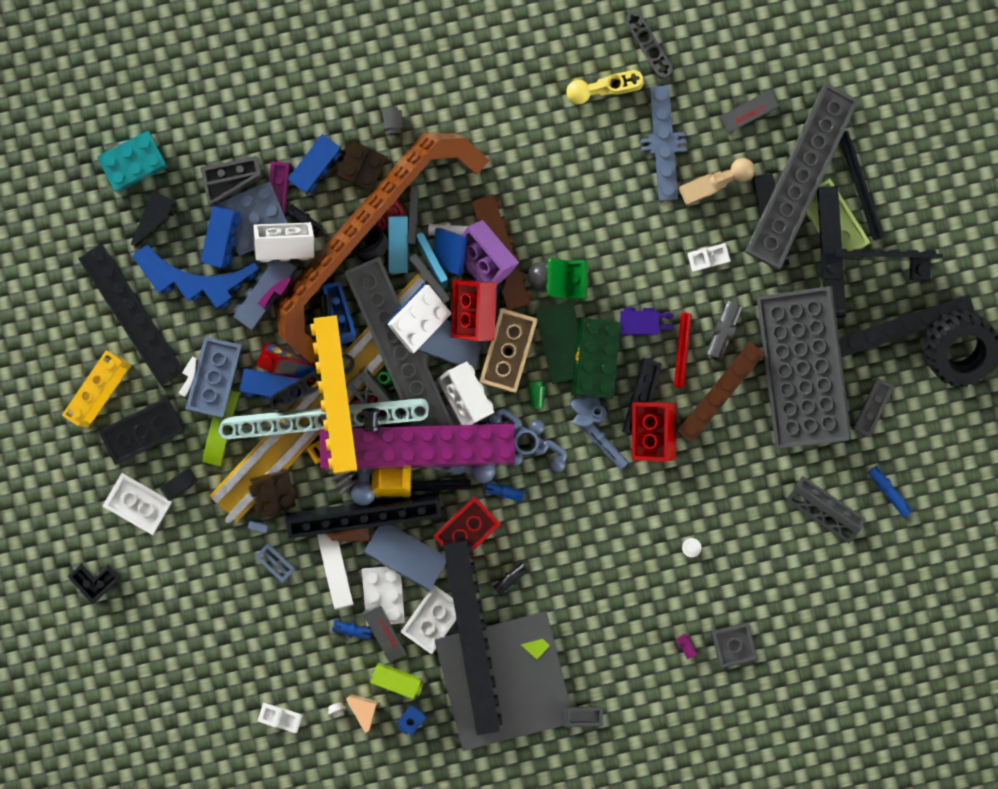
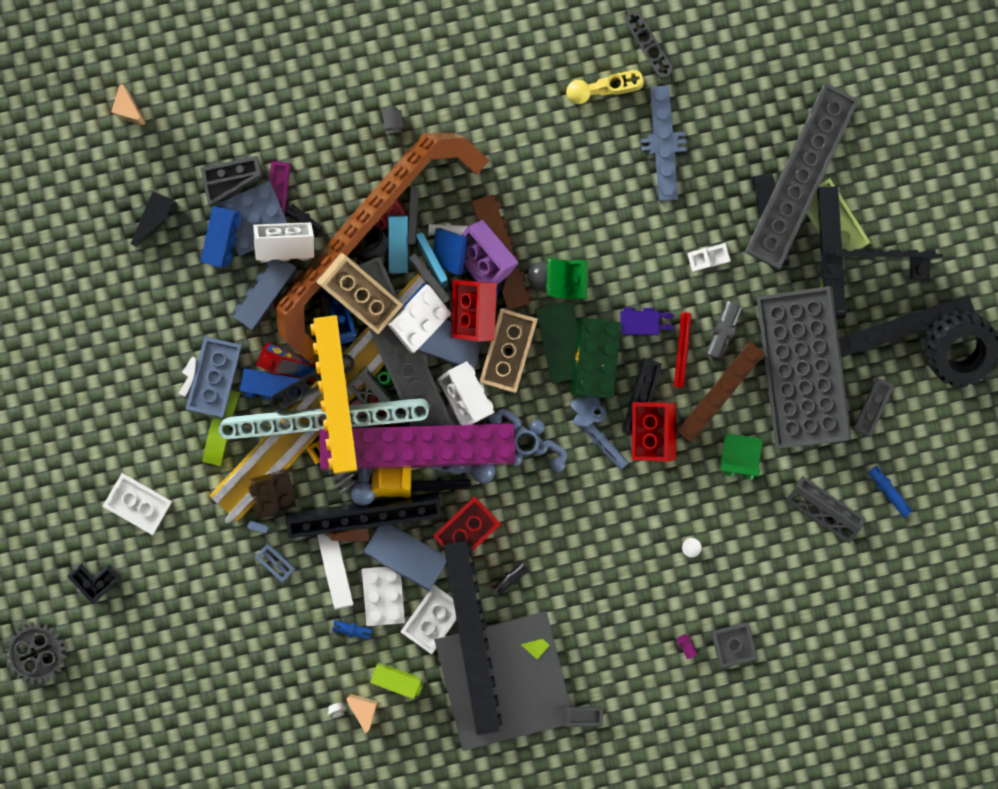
(29, 637): none -> dark grey gear
(97, 390): yellow window -> none
(125, 107): none -> light nougat slope
(131, 314): black plate -> none
(132, 162): teal brick -> none
(141, 431): black plate -> none
(178, 484): black tyre -> none
(192, 286): blue arch -> none
(279, 288): magenta slope -> none
(280, 717): white slope -> none
(315, 165): blue brick -> none
(360, 165): dark brown plate -> none
(370, 419): black bush -> none
(374, 304): none -> tan brick
(384, 633): dark grey tile -> none
(411, 720): blue brick -> none
(504, 491): blue pin -> none
(536, 393): green cone -> none
(741, 171): tan beam -> none
(741, 456): none -> green bracket
(749, 111): dark grey tile -> none
(861, 186): black axle -> none

